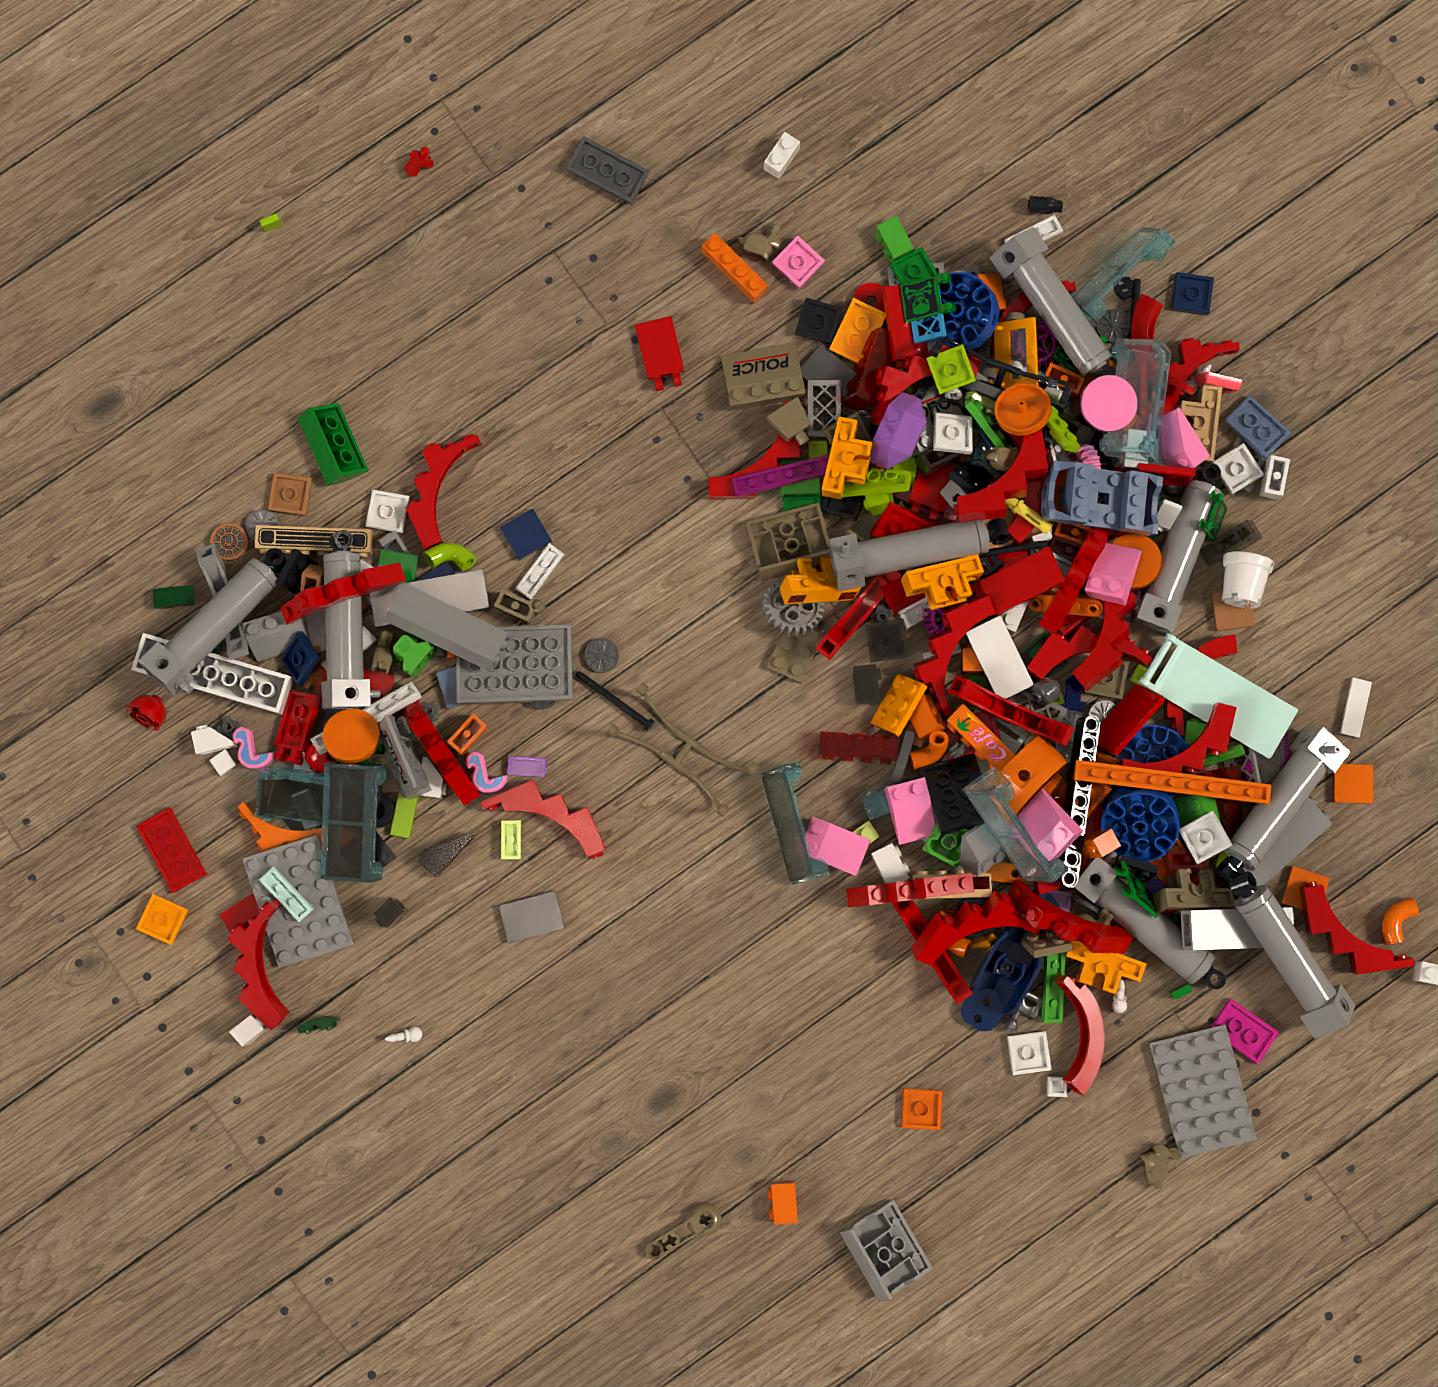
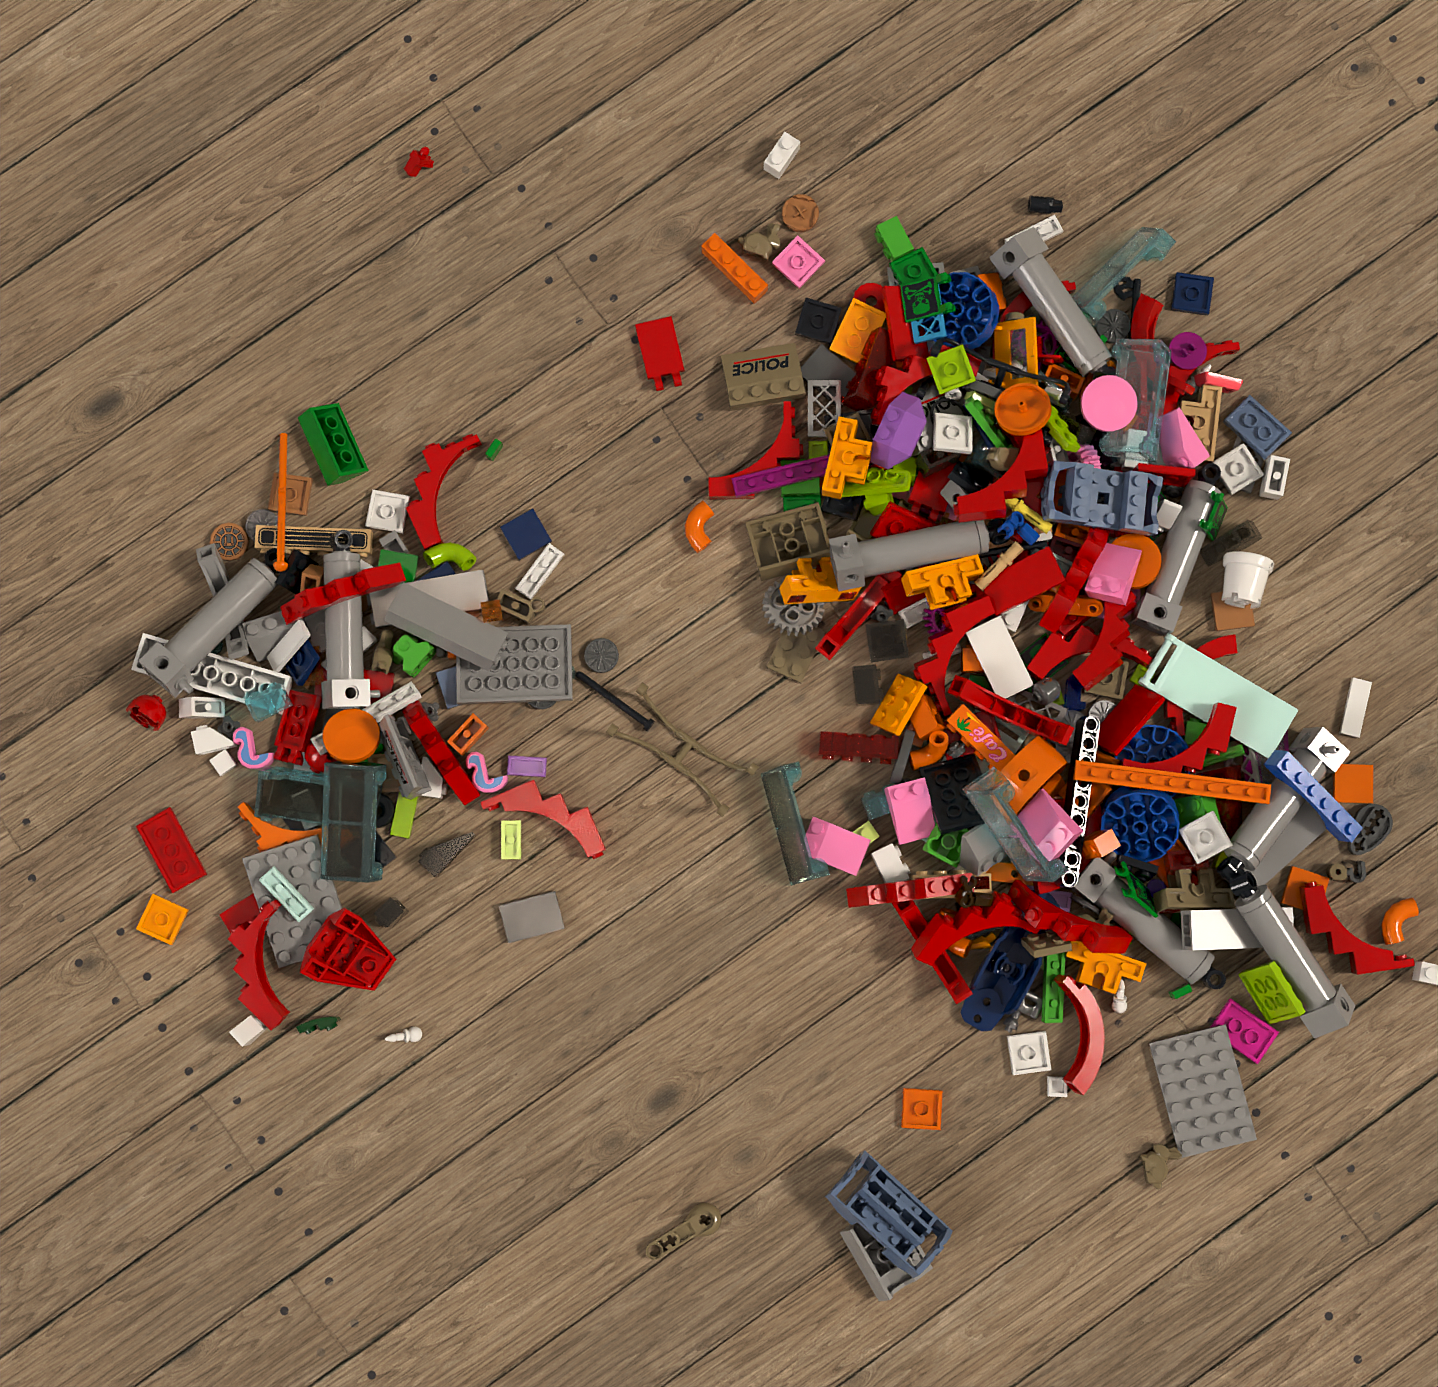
(173, 596): dark green slope -> none
(201, 707): none -> white slope
(268, 702): none -> clear light blue brick
(271, 222): lime tile -> none
(280, 565): none -> orange bar
(288, 646): none -> white tile
(347, 953): none -> red wedge
(491, 611): none -> clear orange tile
(494, 449): none -> green tile
(607, 170): dark grey plate -> none
(695, 526): none -> orange cylinder
(783, 1201): orange brick -> none
(791, 422): dark tan torso -> none
(800, 213): none -> medium nougat tile
(894, 1228): none -> sand blue piece
(966, 896): none -> dark brown bar
(1003, 561): none -> tan pin
(1016, 522): none -> blue bar
(1046, 359): none -> red bracket
(1187, 350): none -> magenta piece
(1272, 992): none -> lime plate
(1293, 774): none -> arch
(1339, 872): none -> leg
(1379, 832): none -> dark grey piece

